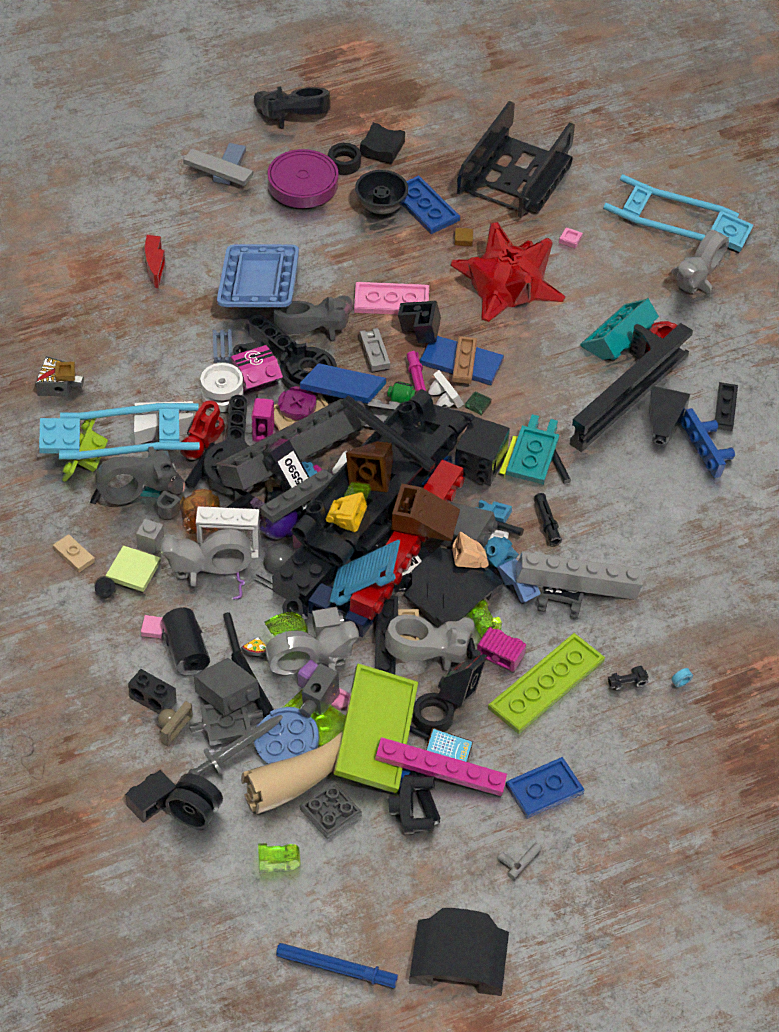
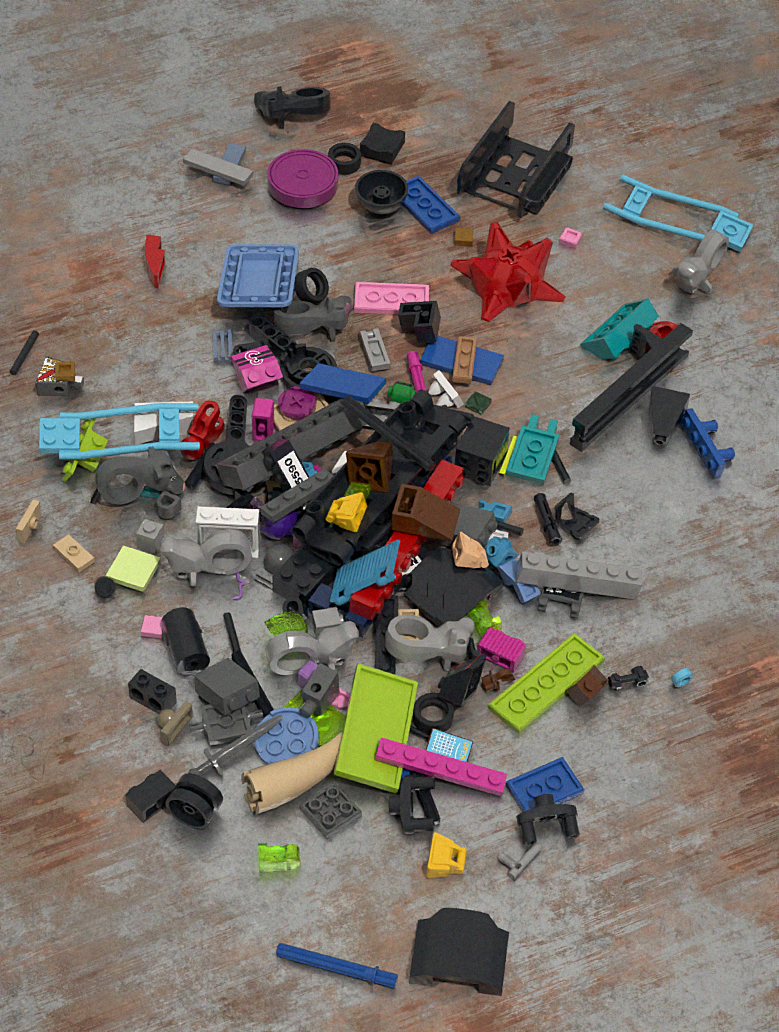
(24, 352): none -> black bar
(28, 521): none -> tan plate
(189, 507): clear orange brick -> none
(220, 383): white wheel -> none
(255, 647): tile -> none
(320, 282): none -> black tyre
(441, 855): none -> yellow piece
(495, 681): none -> reddish brown piece
(545, 810): none -> black connector
(582, 520): none -> black piece
(587, 685): none -> reddish brown slope
(726, 406): black tile -> none

